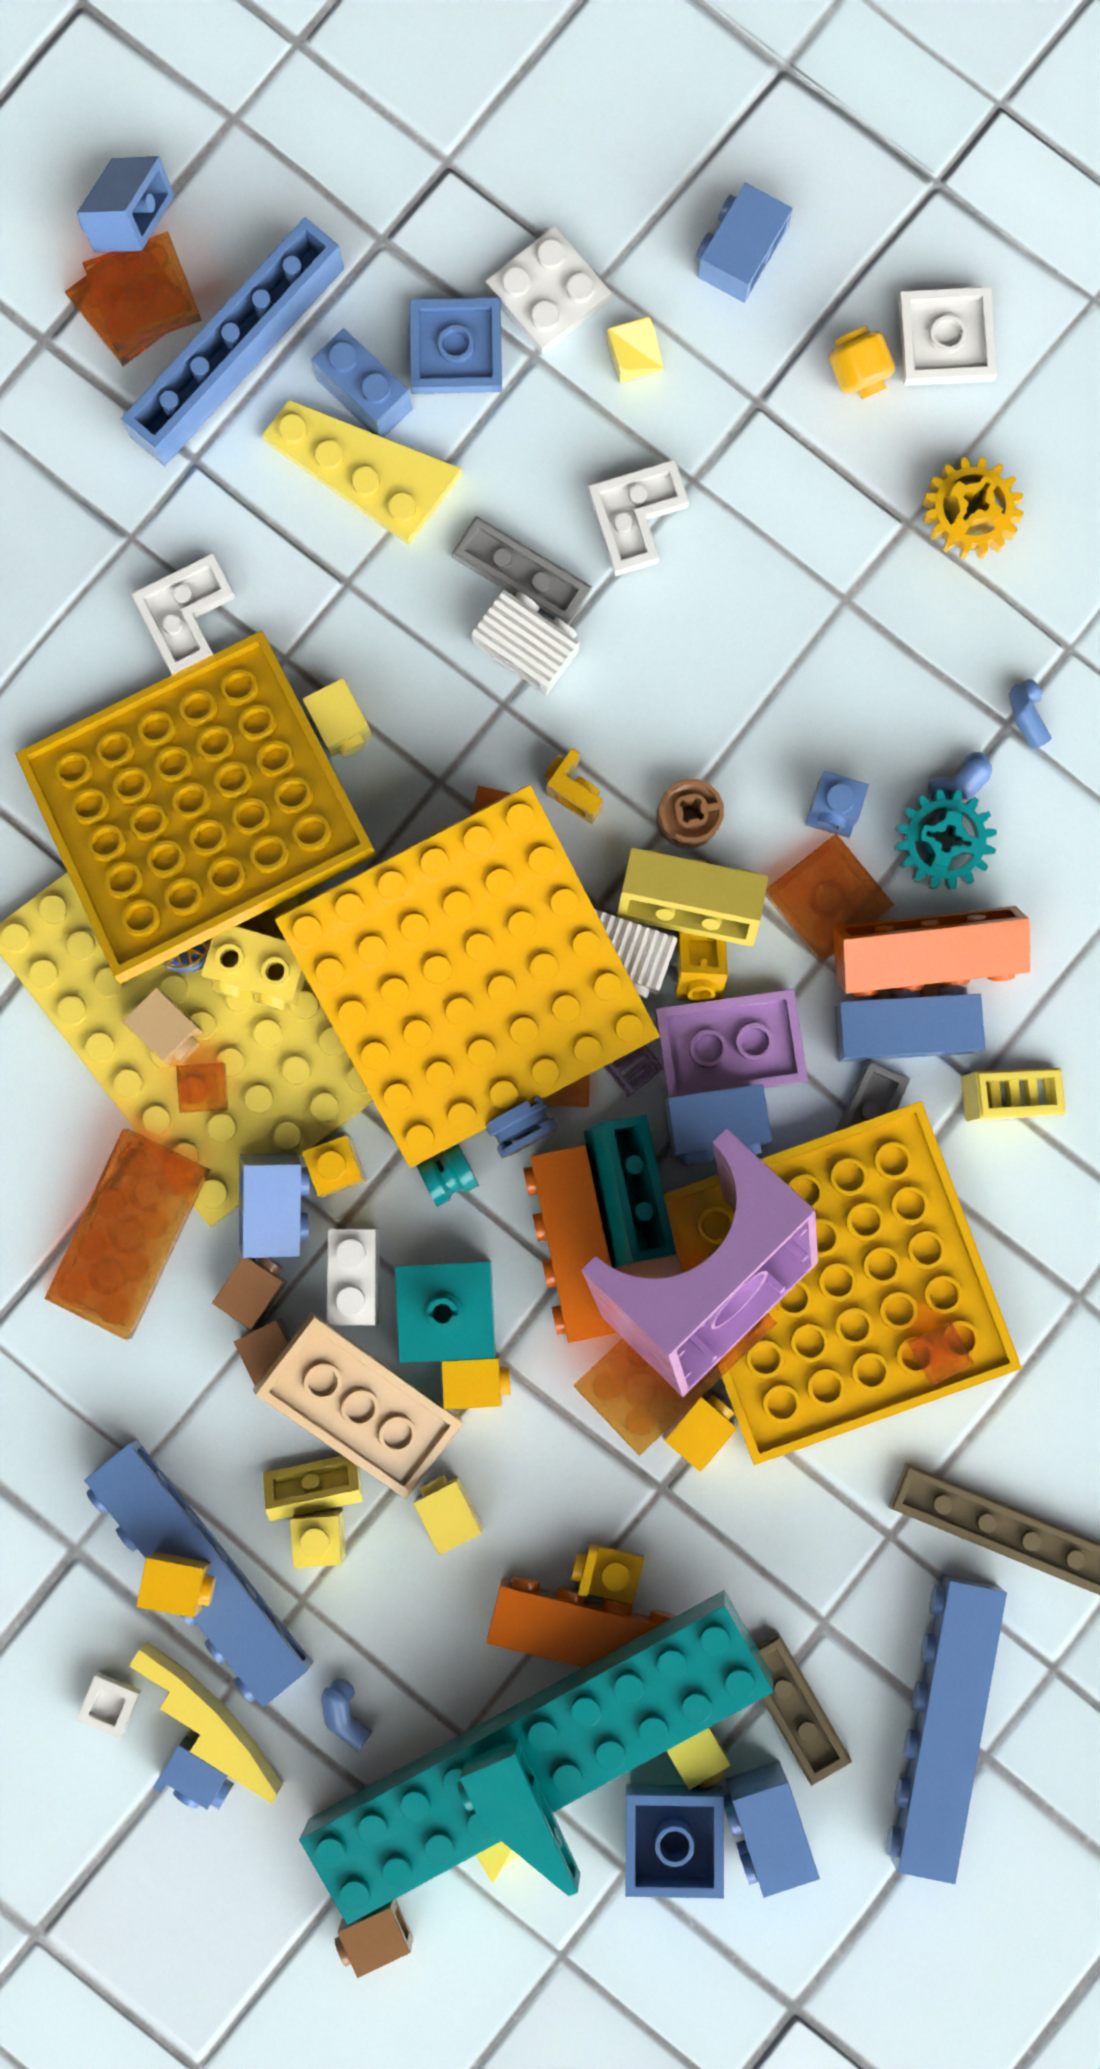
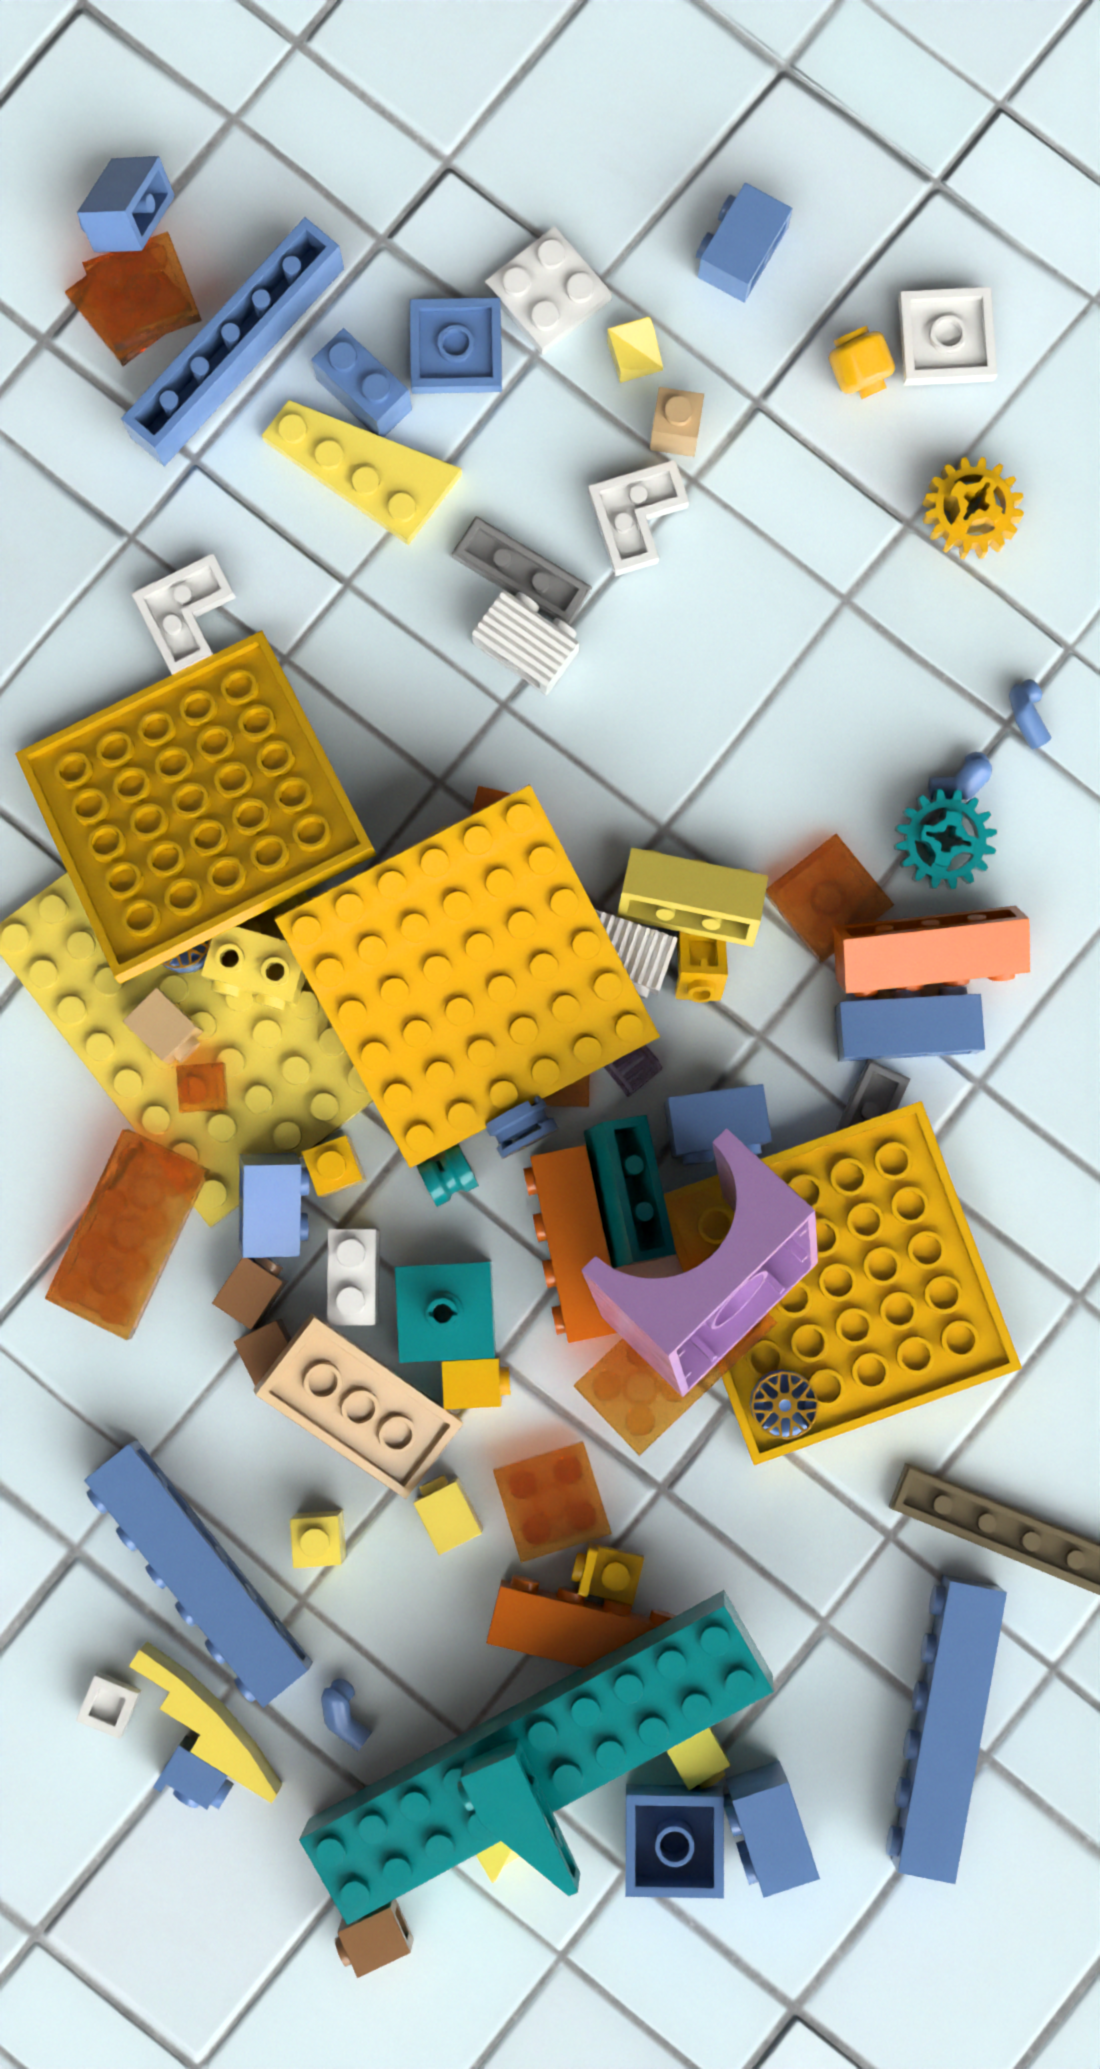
(175, 1584): yellow brick -> none
(311, 1487): light yellow plate -> none
(338, 719): light yellow brick -> none
(552, 1501): none -> clear orange plate
(577, 795): yellow bracket -> none
(676, 421): none -> tan brick
(689, 813): medium nougat wheel -> none
(701, 1431): yellow brick -> none
(731, 1043): lavender plate -> none
(784, 1404): none -> wheel
(800, 1715): dark tan tile -> none
(836, 804): medium blue brick -> none
(940, 1353): clear orange tile -> none
(983, 1094): light yellow slope -> none

